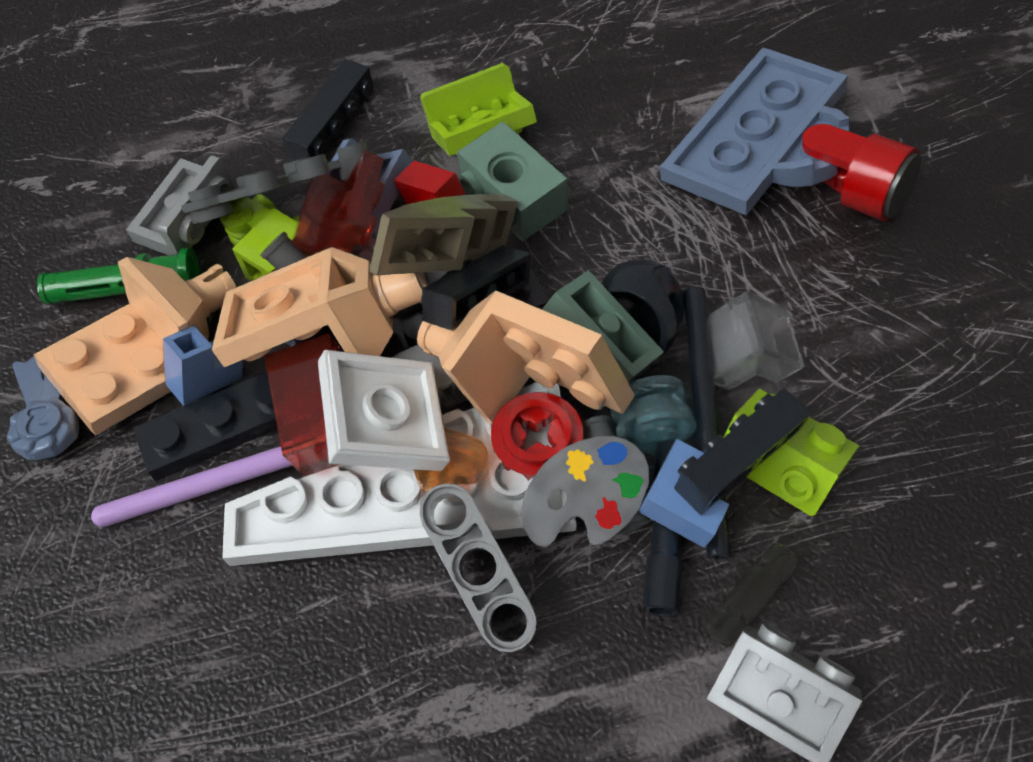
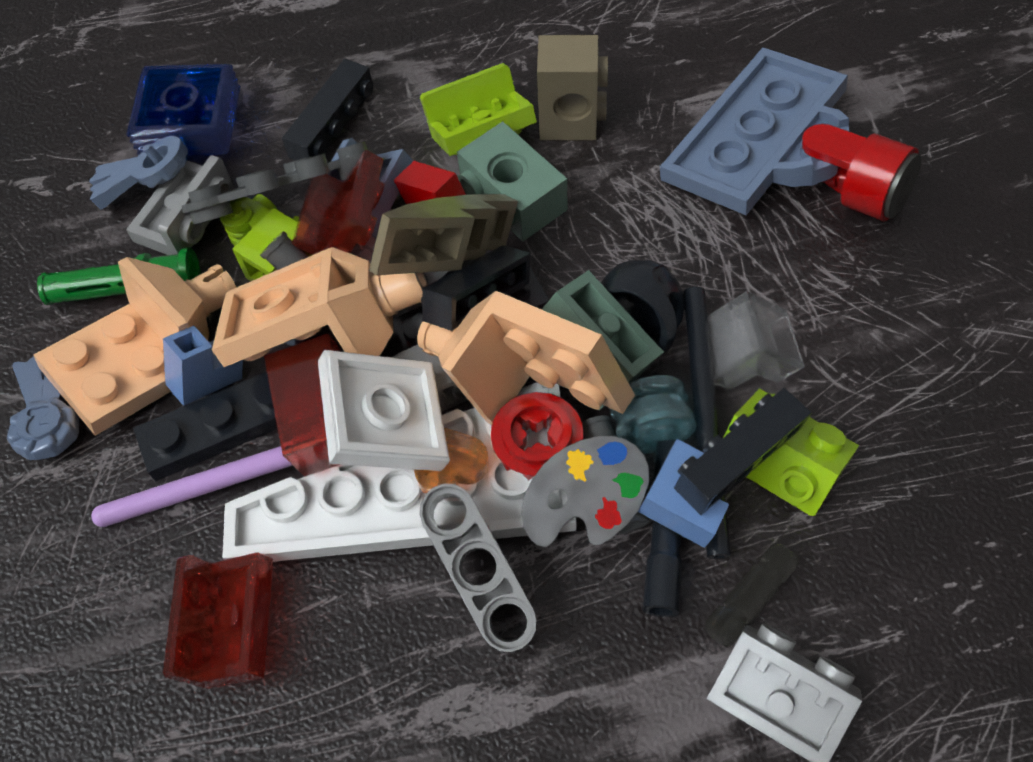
(154, 166): none -> sand blue piece
(188, 103): none -> clear blue brick
(219, 620): none -> clear red bracket
(568, 86): none -> dark tan brick

